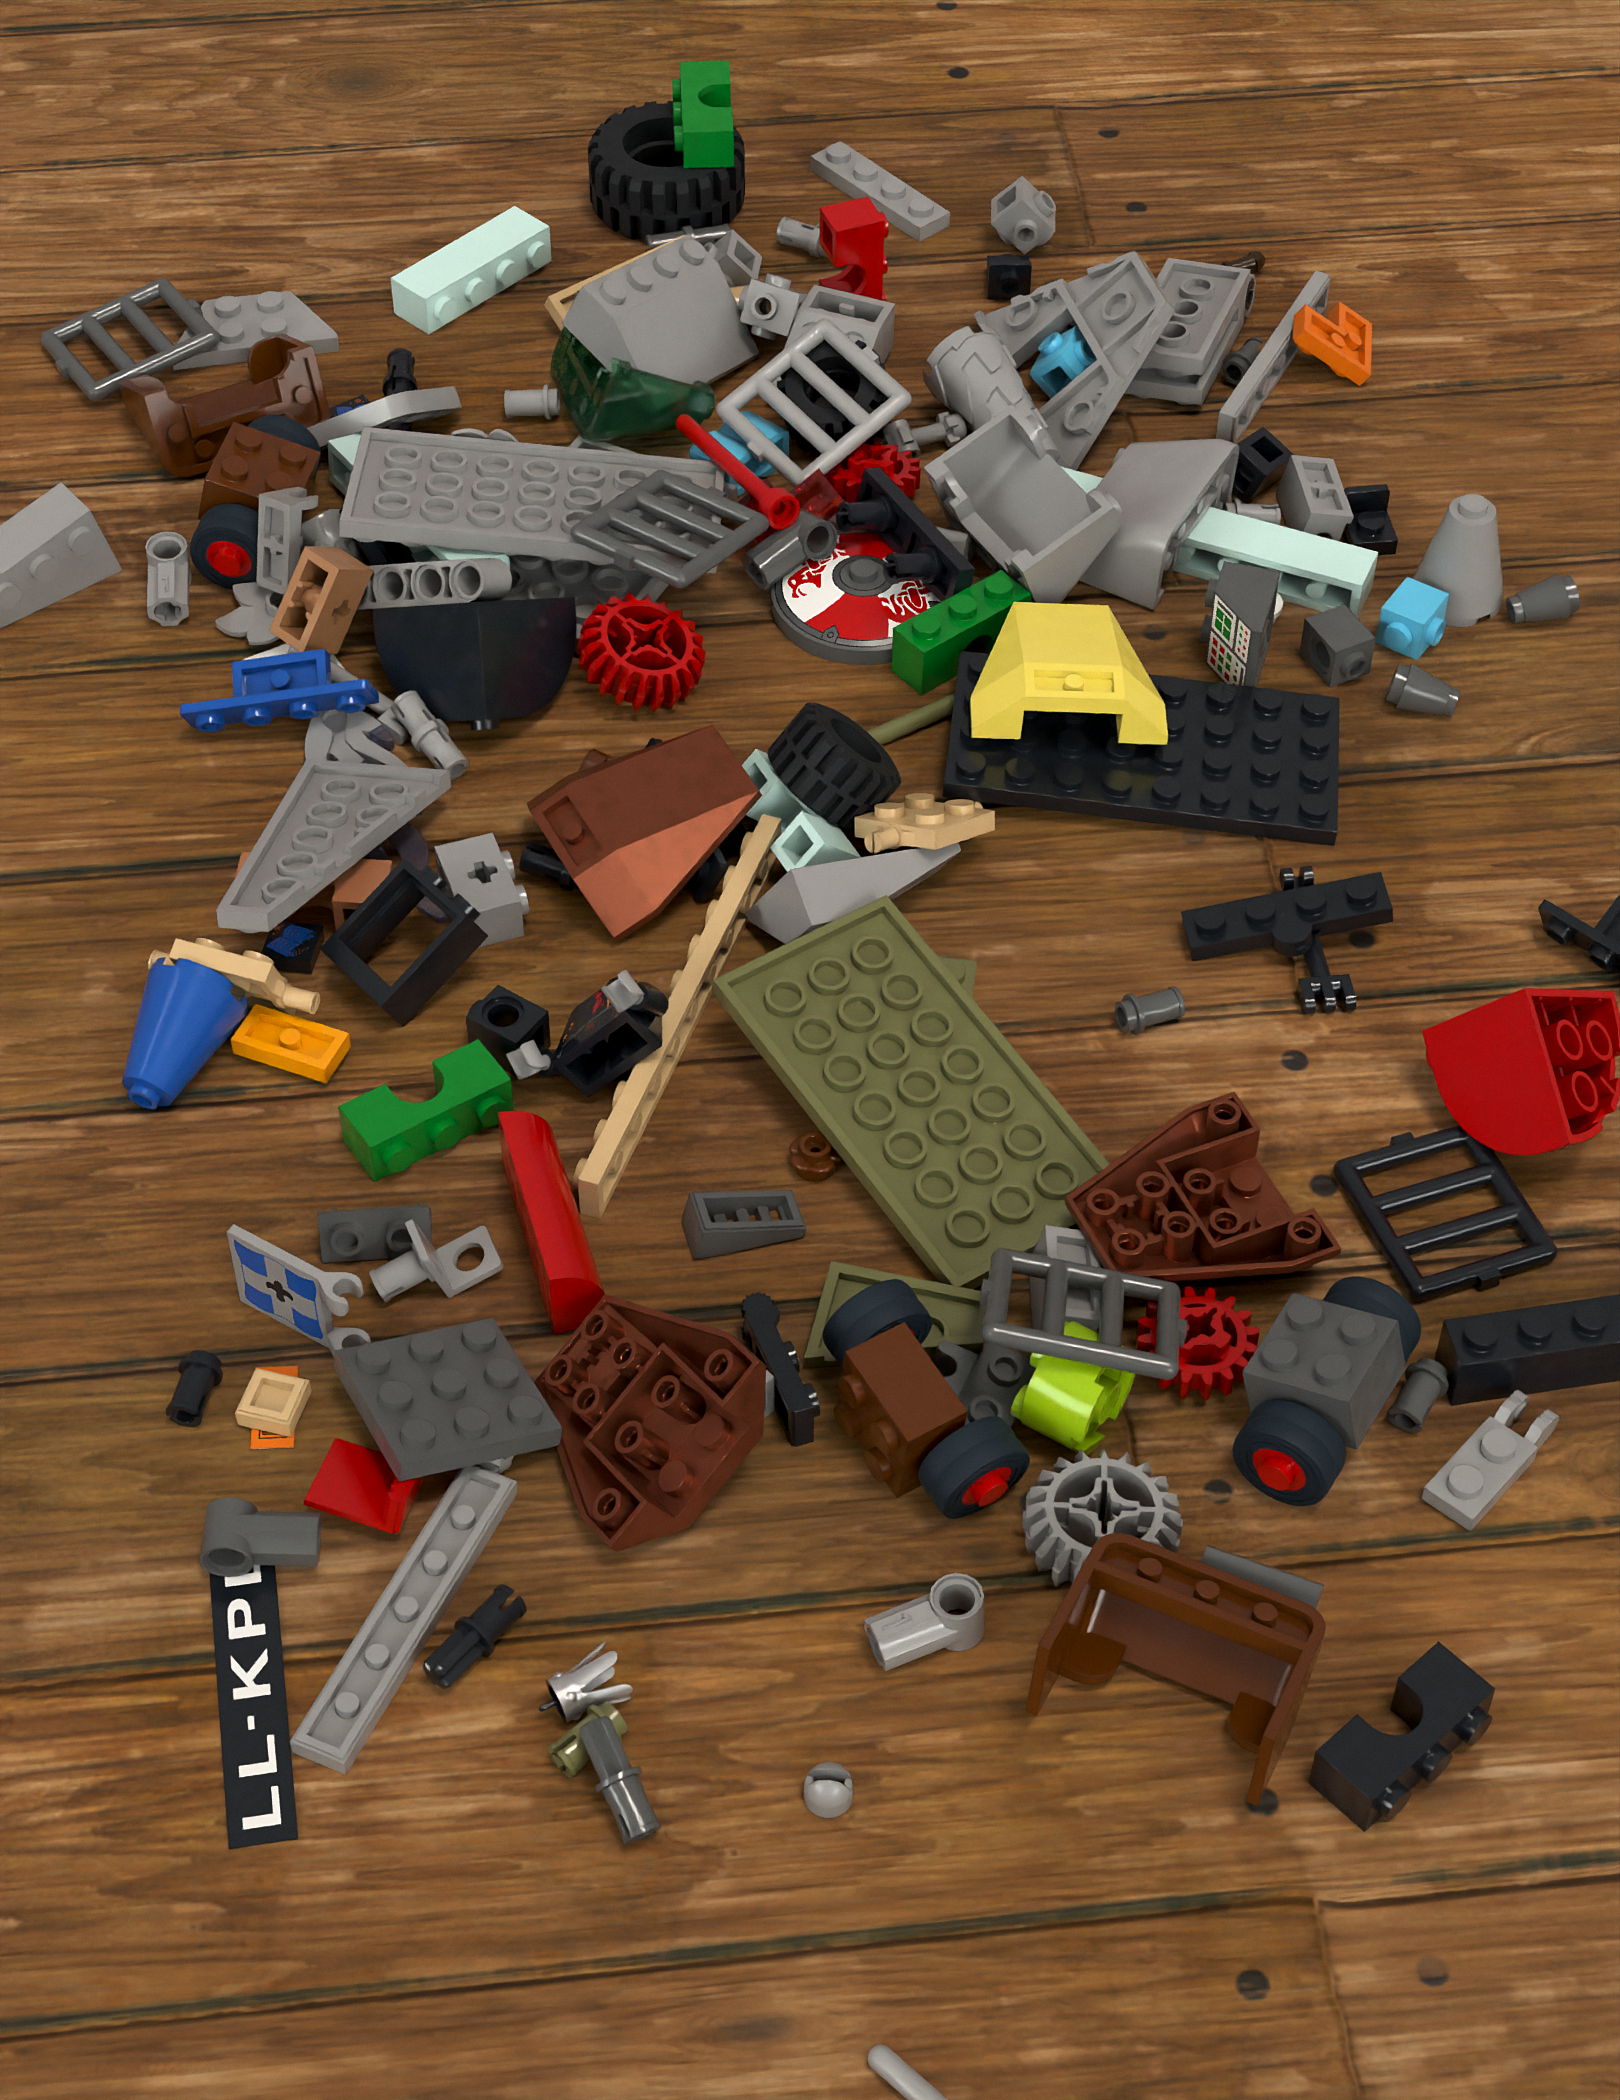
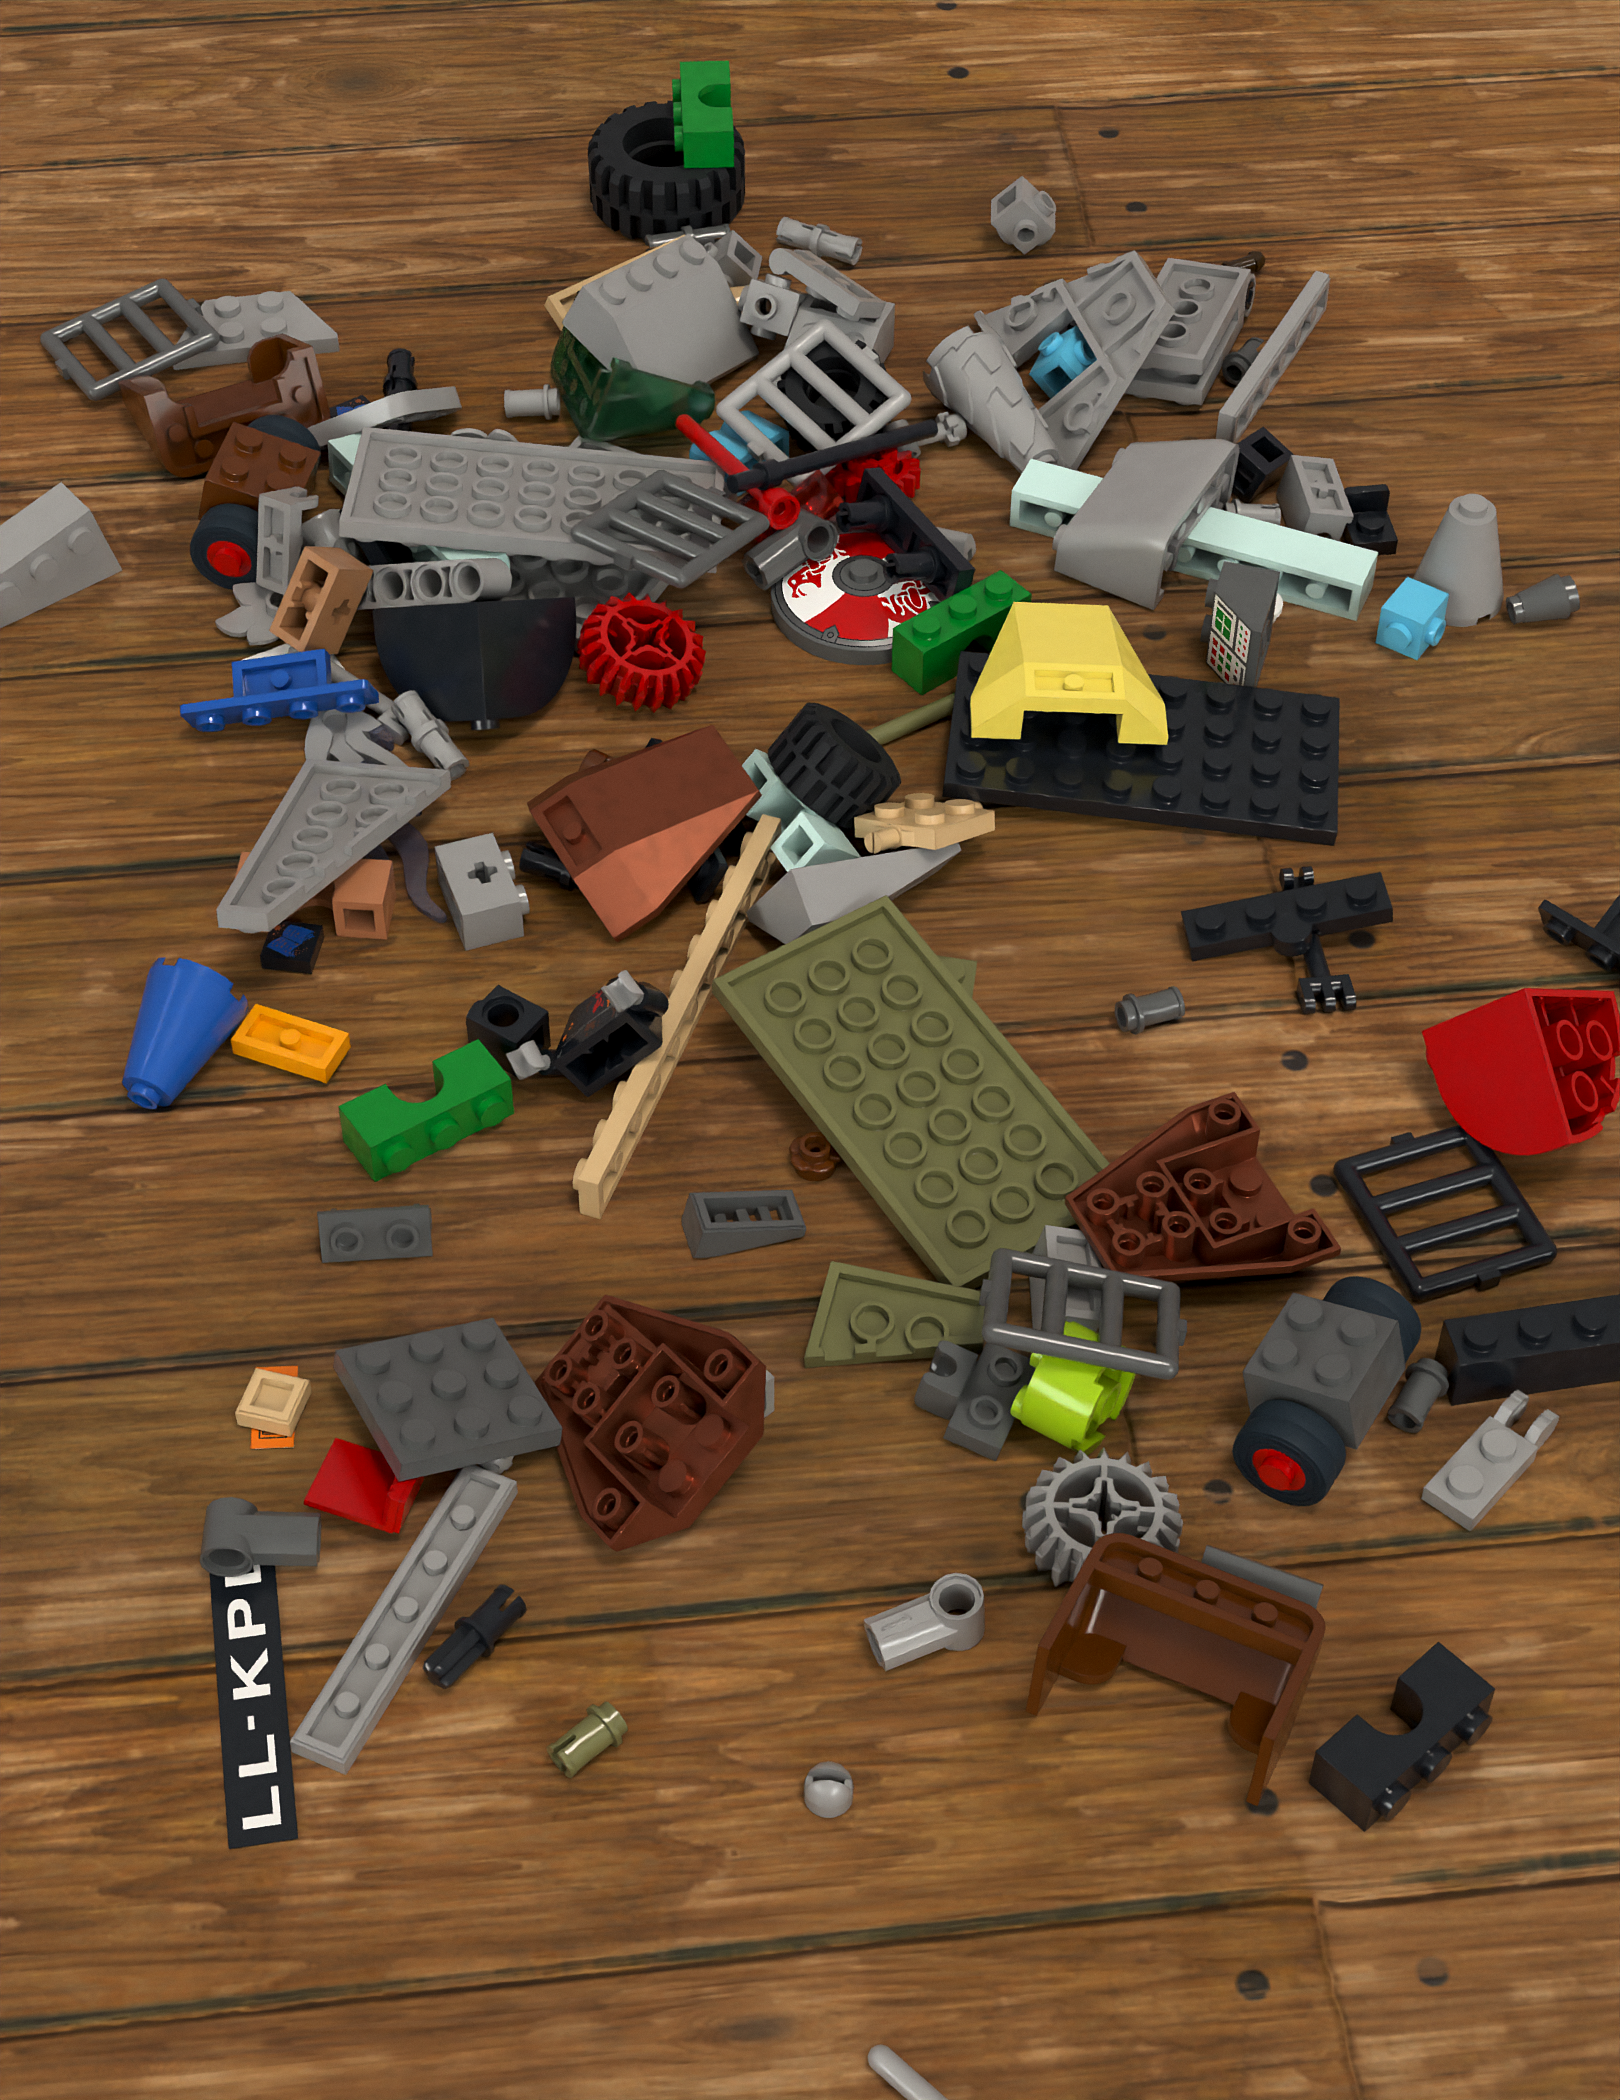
(168, 578): light grey piece -> none
(198, 1377): black pin -> none
(251, 975): tan plate -> none
(294, 1290): light grey flag -> none
(381, 915): black window -> none
(436, 1265): light grey bracket -> none
(471, 269): light aqua brick -> none
(549, 1219): red brick -> none
(573, 1691): flat silver piece -> none
(619, 1781): dark grey axle -> none
(772, 473): none -> black bar
(793, 1401): black hinge -> none
(827, 283): none -> light grey plate
(854, 236): red arch -> none
(897, 200): light grey plate -> none
(907, 1410): brick -> none
(1008, 276): black bracket -> none
(1022, 506): light grey windscreen -> none
(1207, 1353): red gear -> none
(1337, 645): dark grey brick -> none
(1339, 341): orange plate -> none
(1421, 692): dark grey cone -> none

